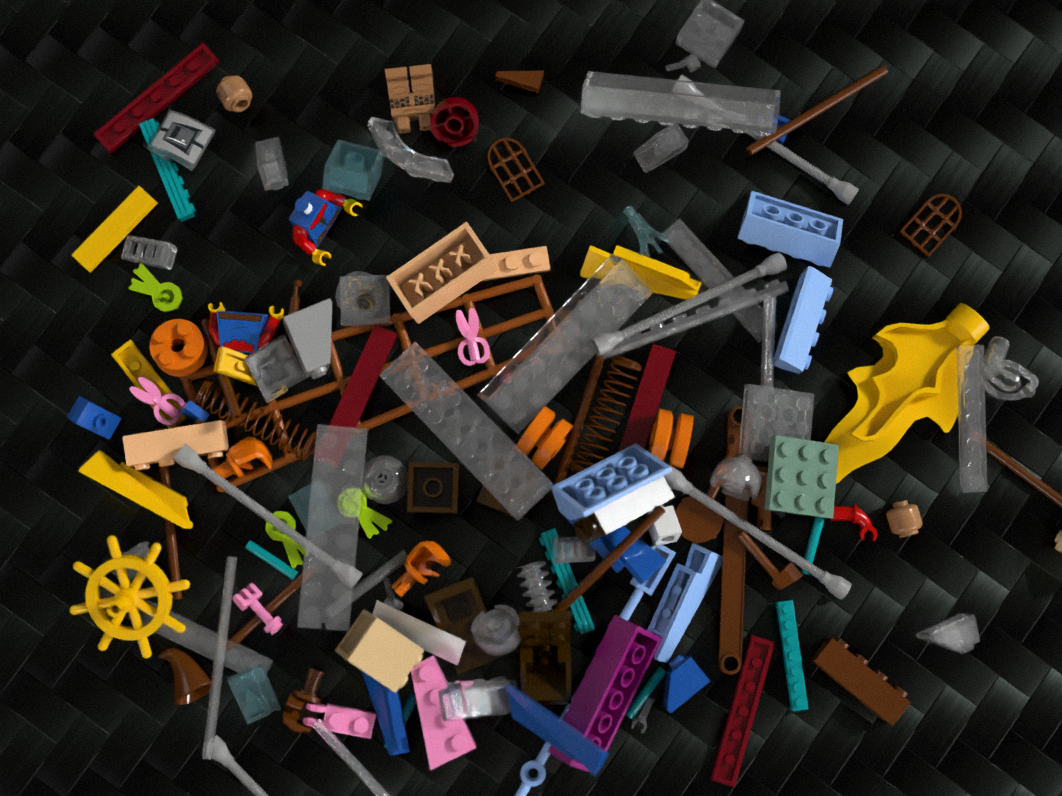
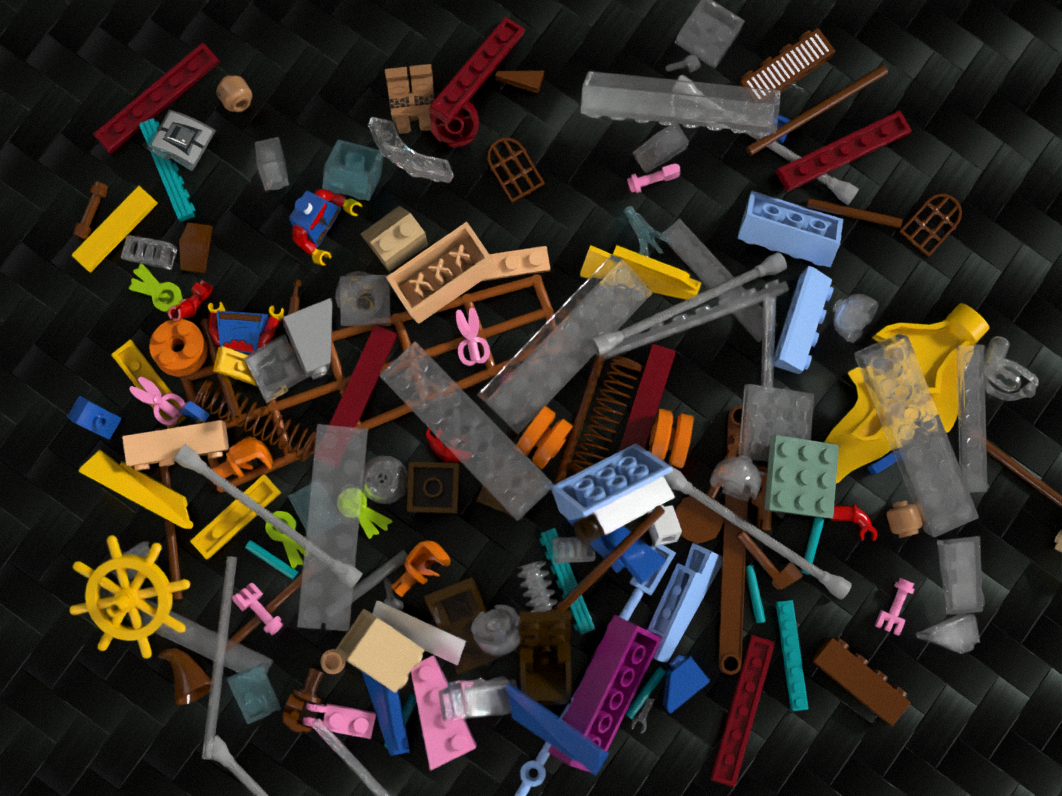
(98, 191): none -> reddish brown bar
(188, 307): none -> red piece
(195, 247): none -> reddish brown slope
(234, 518): none -> yellow plate
(332, 662): none -> light nougat plate
(395, 238): none -> tan slope
(440, 450): none -> red piece
(476, 70): none -> dark red tile
(667, 173): none -> bright pink hinge
(754, 594): none -> teal piece
(791, 64): none -> reddish brown brick
(843, 151): none -> dark red tile
(853, 315): none -> clear cylinder
(854, 213): none -> reddish brown bar
(882, 464): none -> blue tile
(892, 617): none -> bright pink hinge
(916, 434): none -> clear brick
(961, 574): none -> clear wedge

